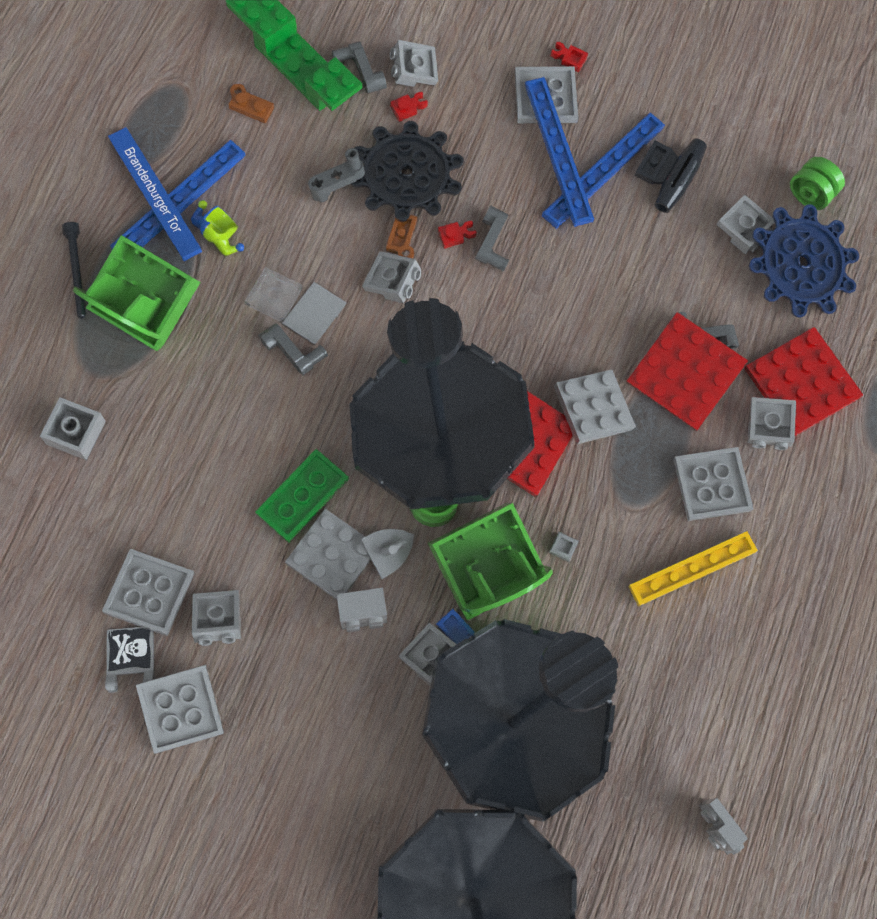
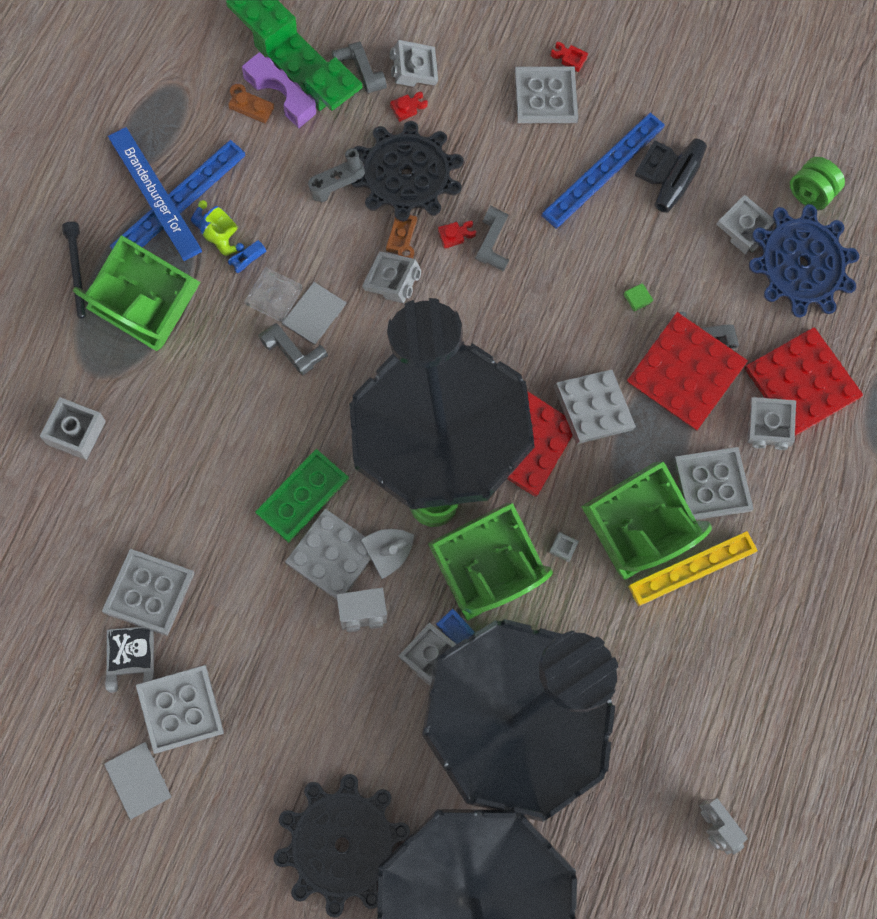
(137, 780): none -> light grey window
(216, 617): light grey plate -> none
(250, 254): none -> blue bar
(263, 74): none -> medium lavender arch
(314, 838): none -> black plate
(559, 152): blue tile -> none
(638, 297): none -> bright green tile
(644, 521): none -> bright green plate

